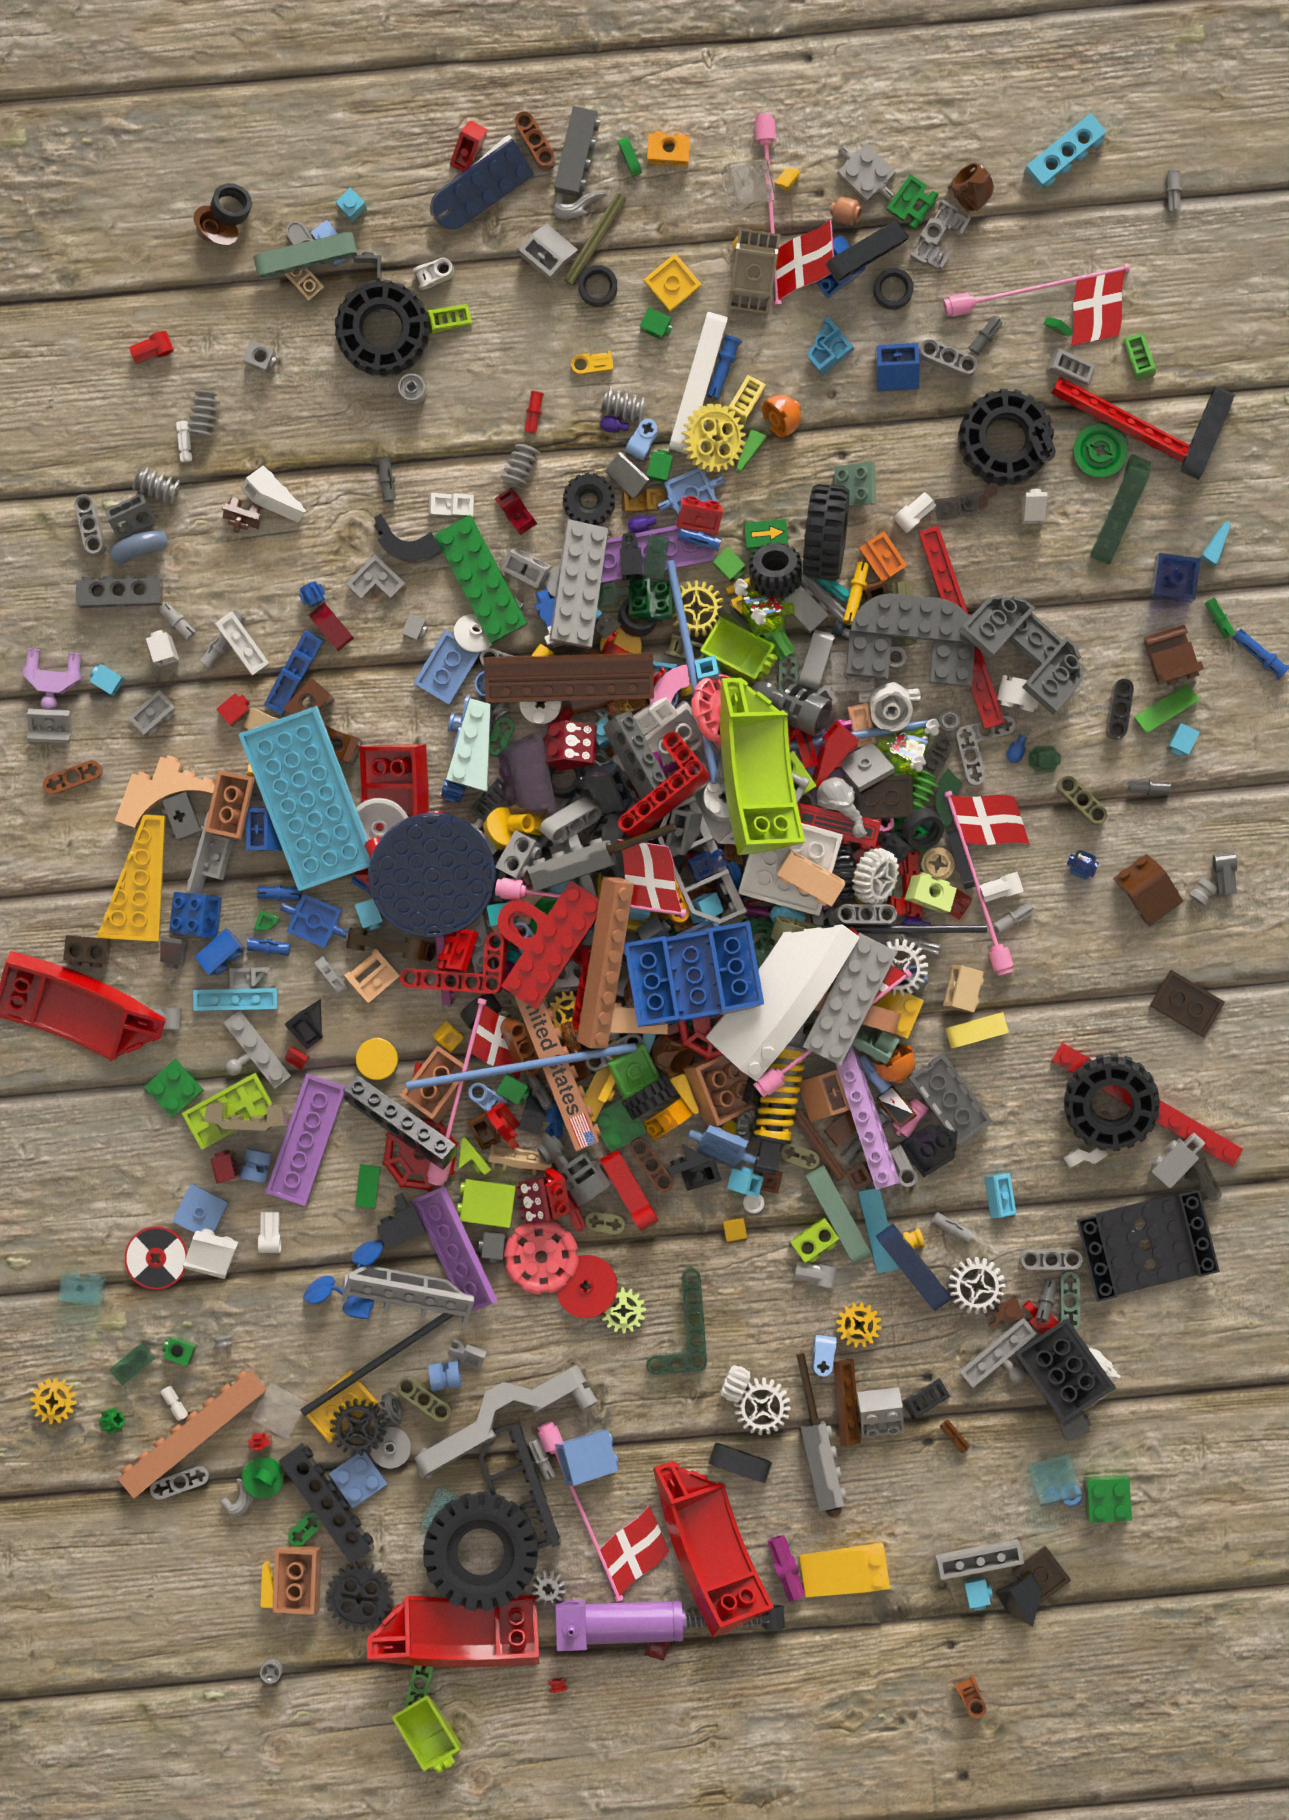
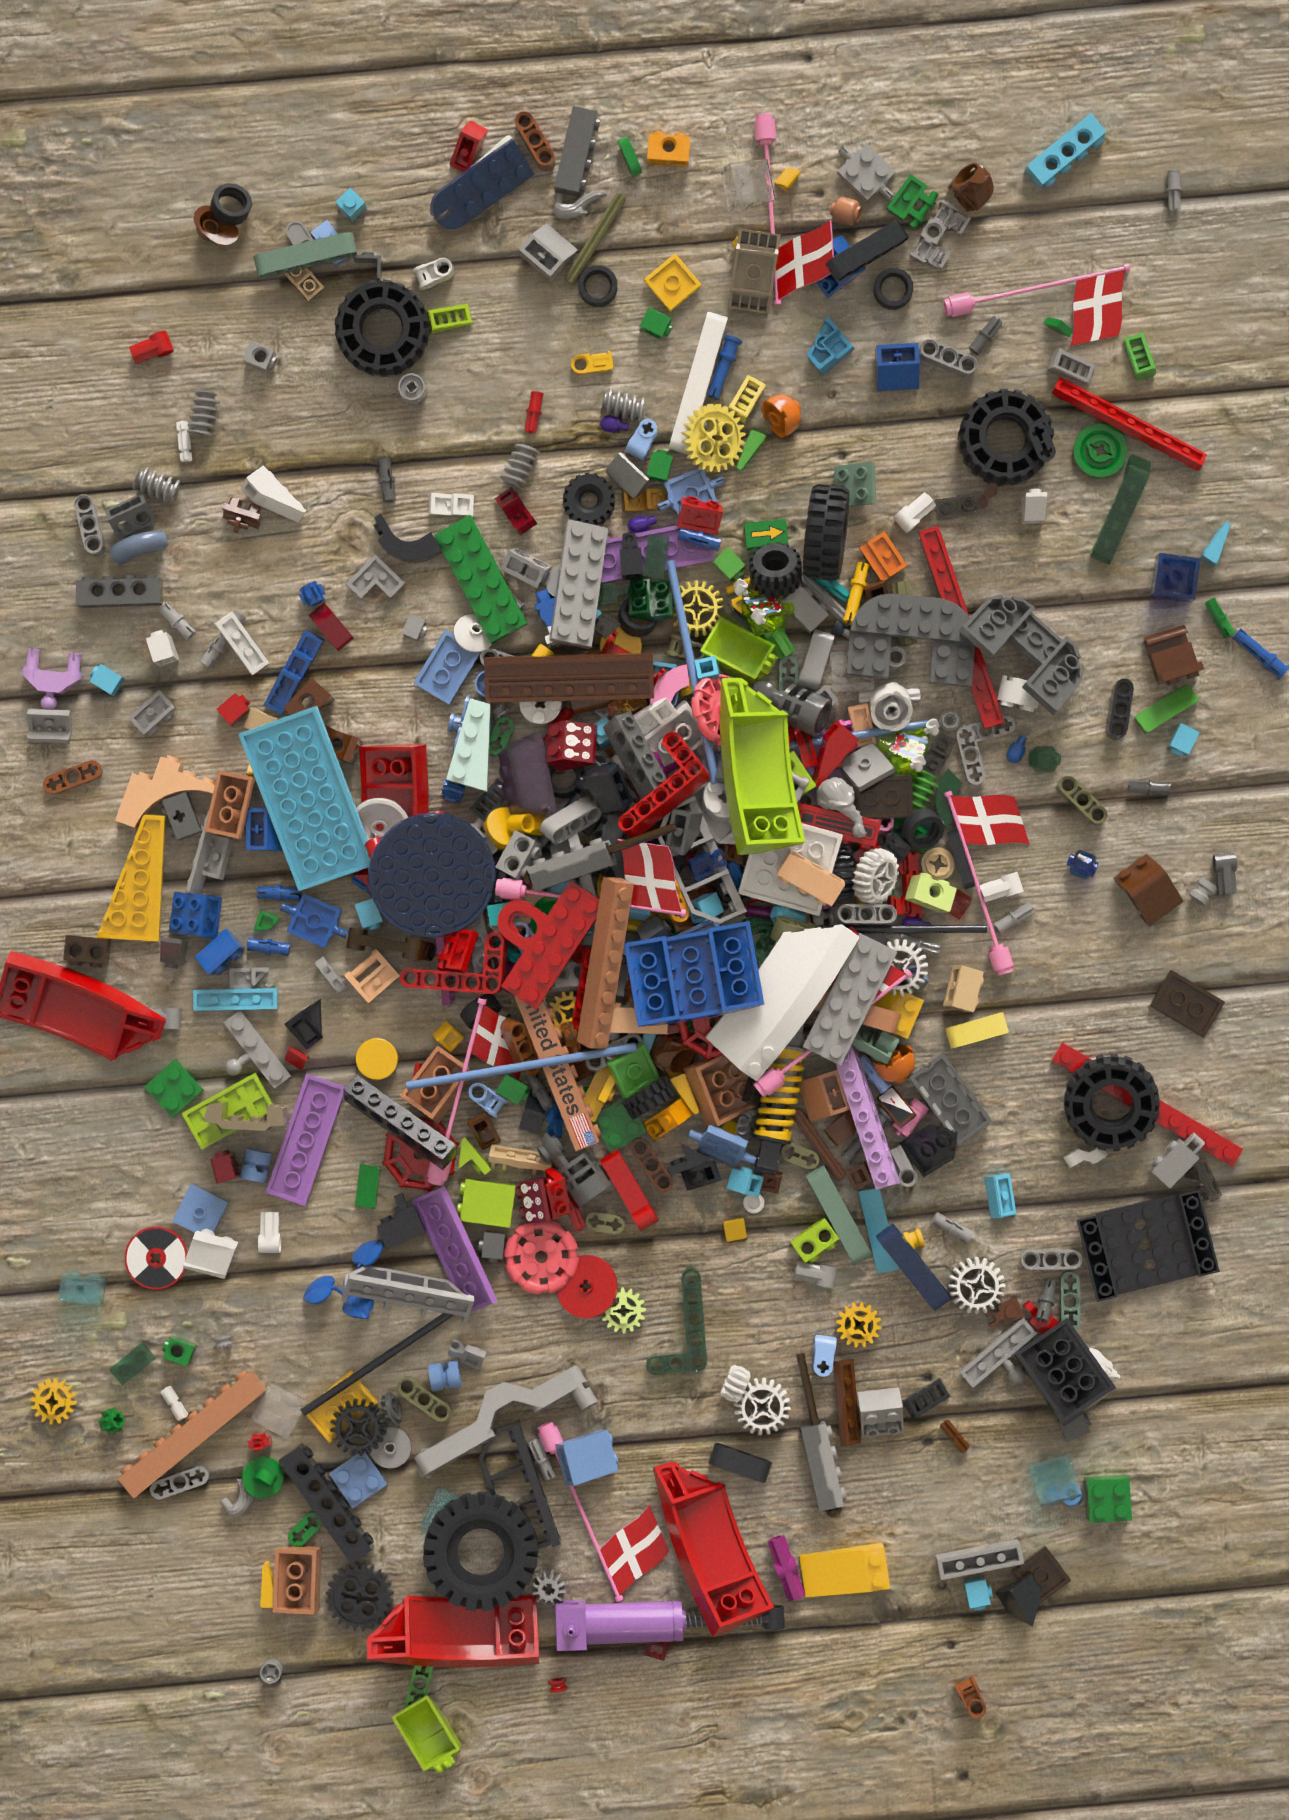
(504, 1123): red bracket -> none
(1207, 433): black beam -> none

